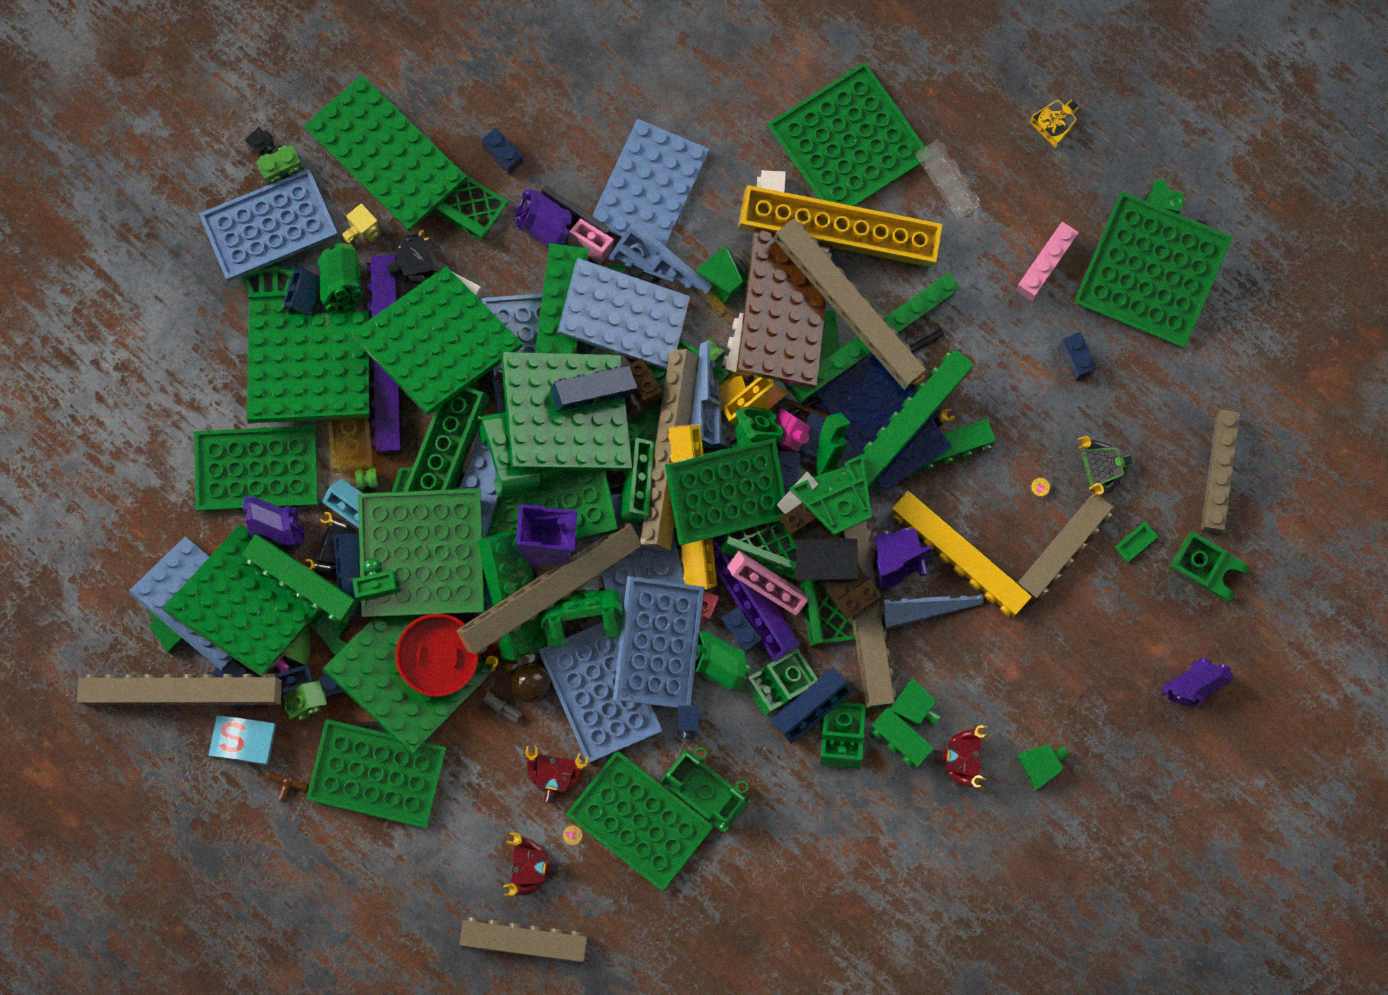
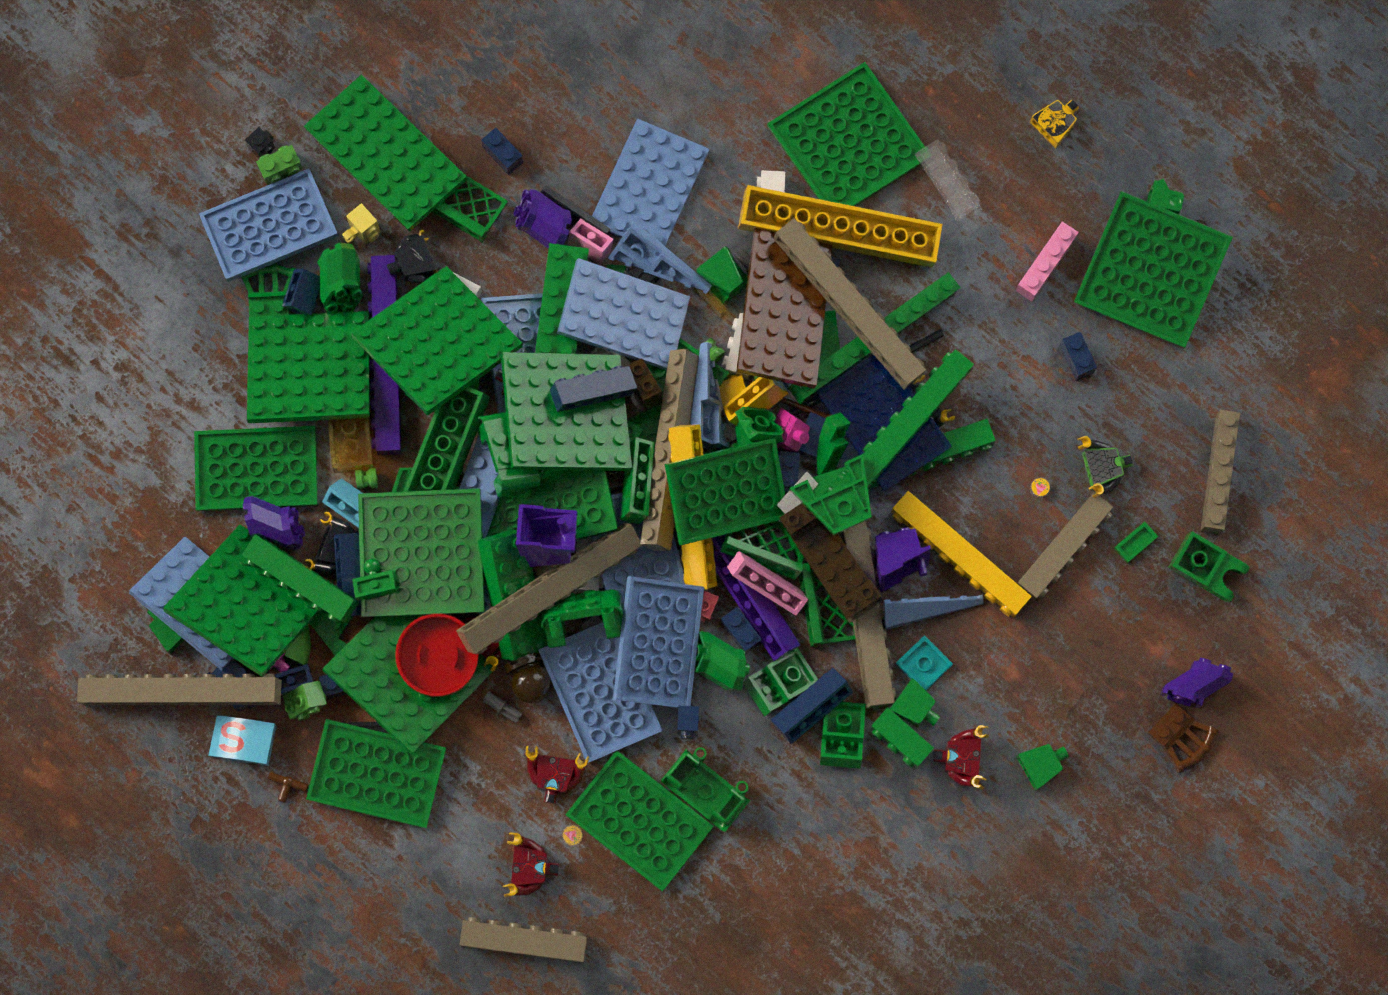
(827, 559): black tile -> none
(924, 663): none -> teal tile
(1172, 727): none -> reddish brown plate

